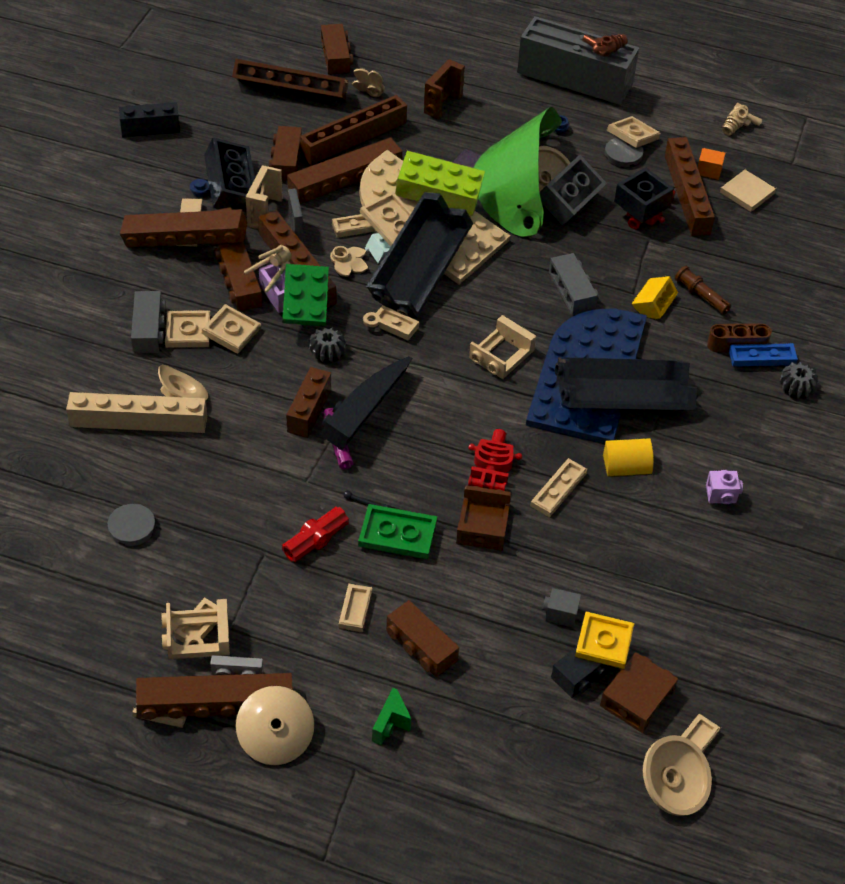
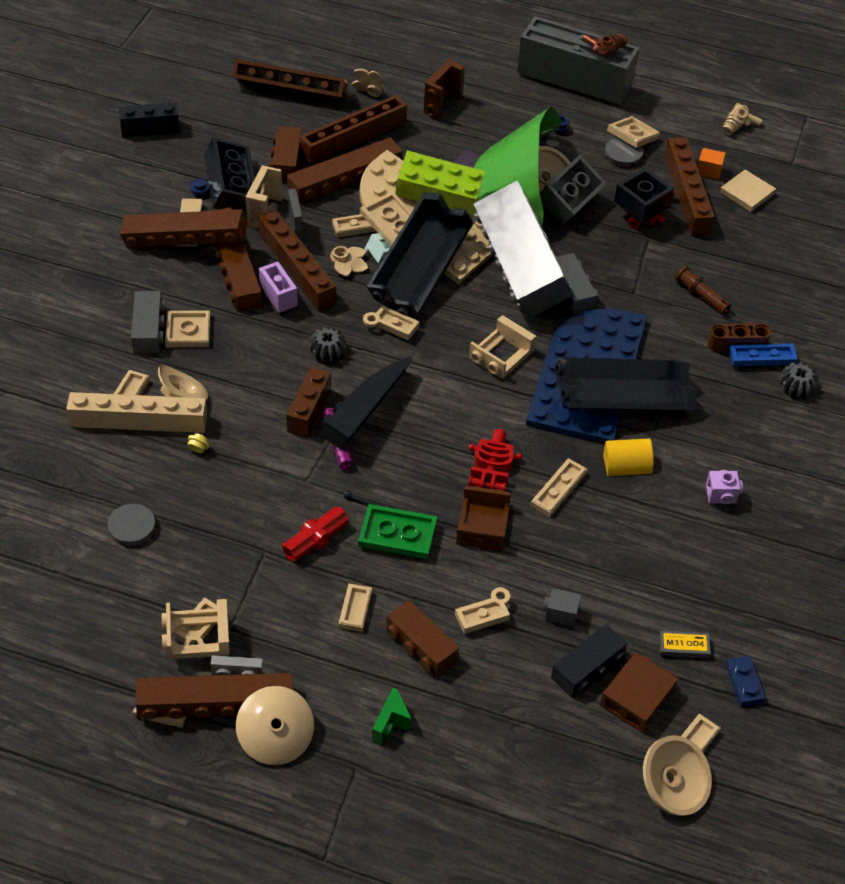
(133, 383): none -> tan tile
(197, 443): none -> light yellow plate
(231, 328): tan tile -> none
(278, 257): tan plant -> none
(305, 295): green plate -> none
(336, 48): reddish brown brick -> none
(485, 612): none -> tan hinge
(522, 250): none -> brick
(604, 640): yellow tile -> none
(655, 297): yellow brick -> none
(684, 644): none -> tile
(745, 681): none -> dark blue plate

